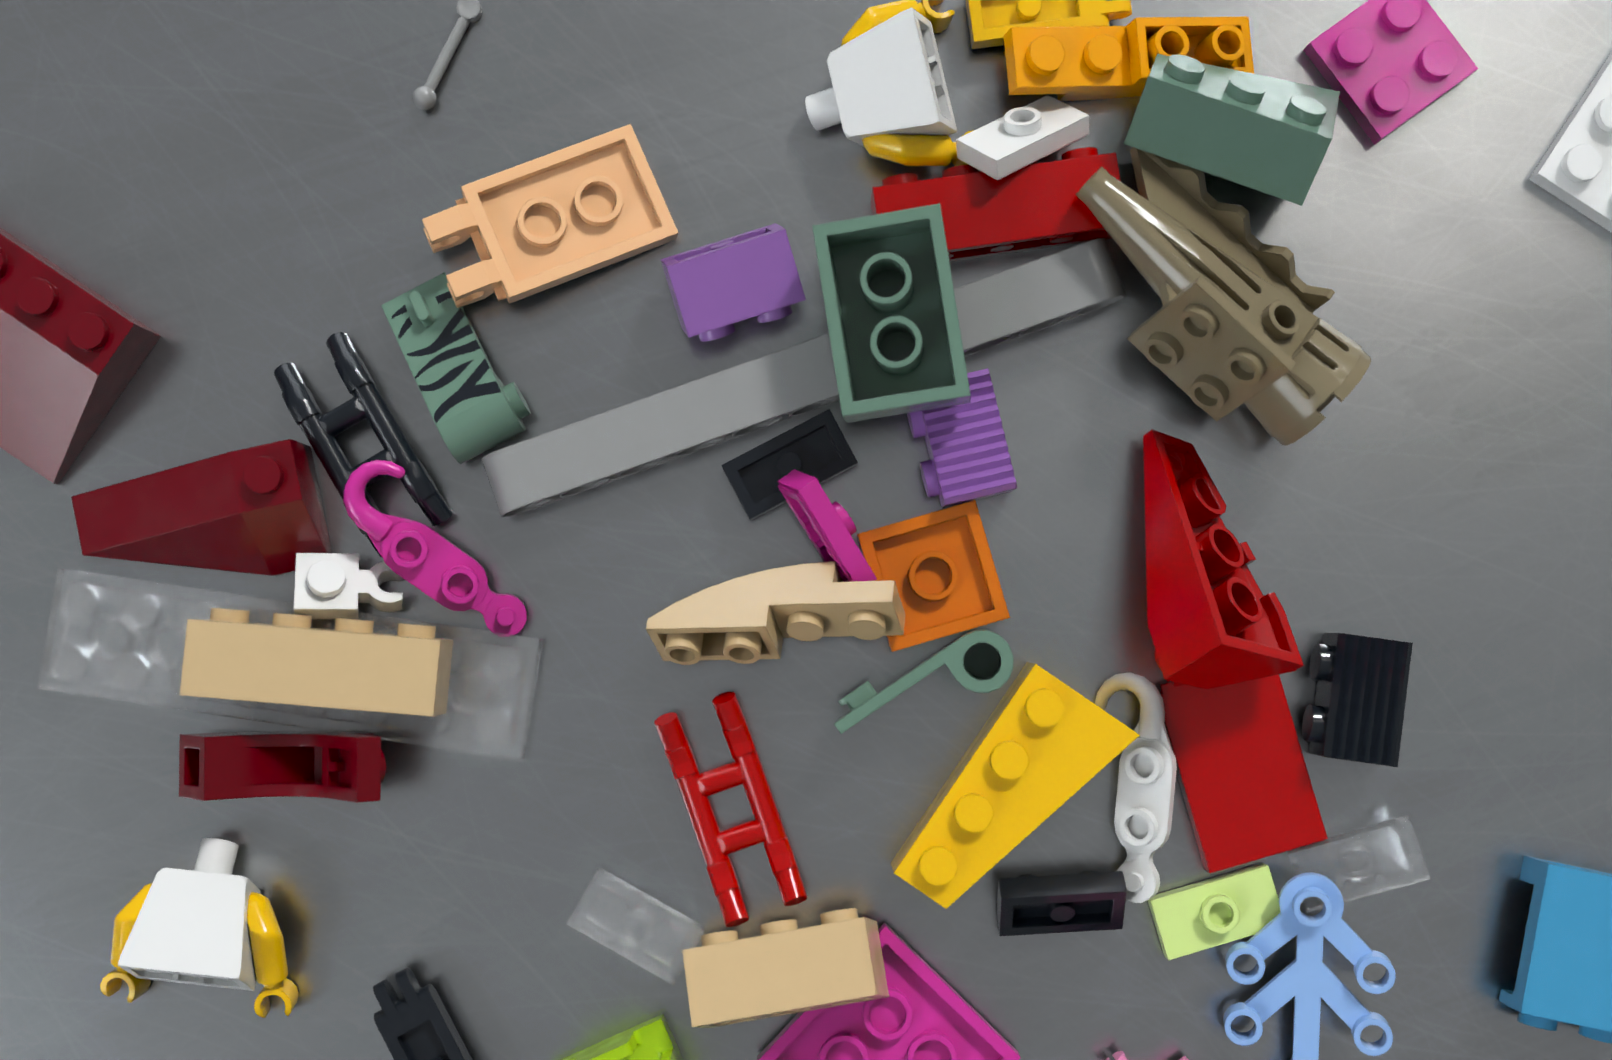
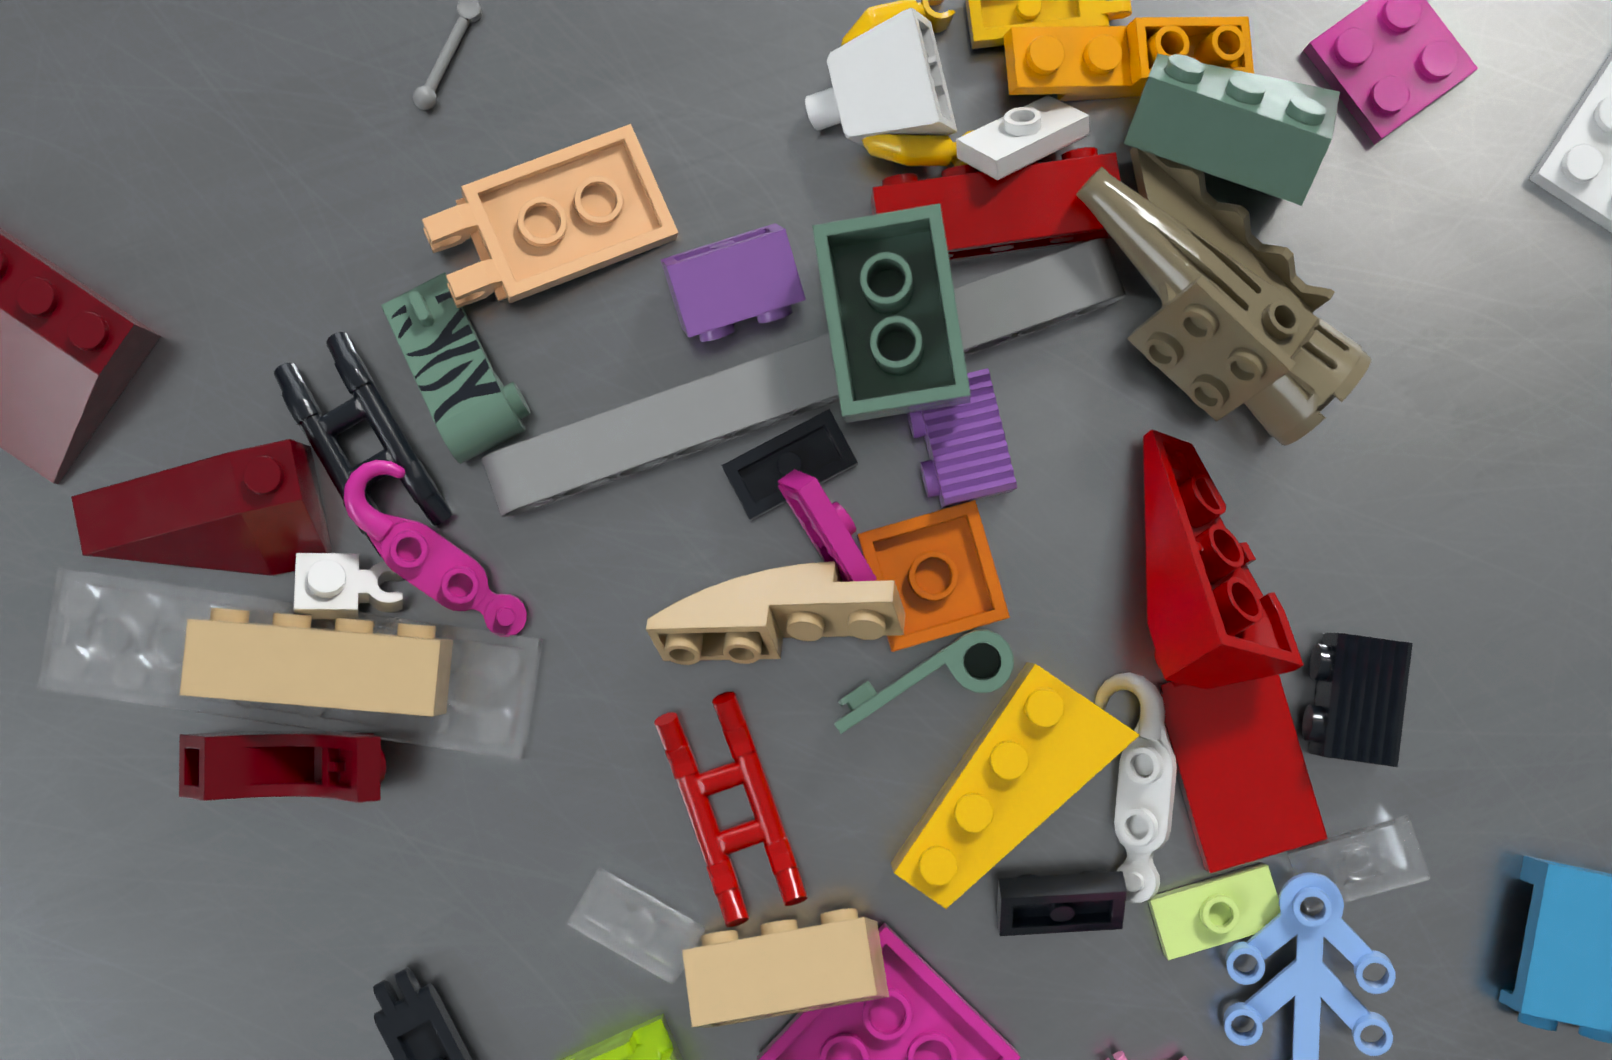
(201, 932): white torso -> none

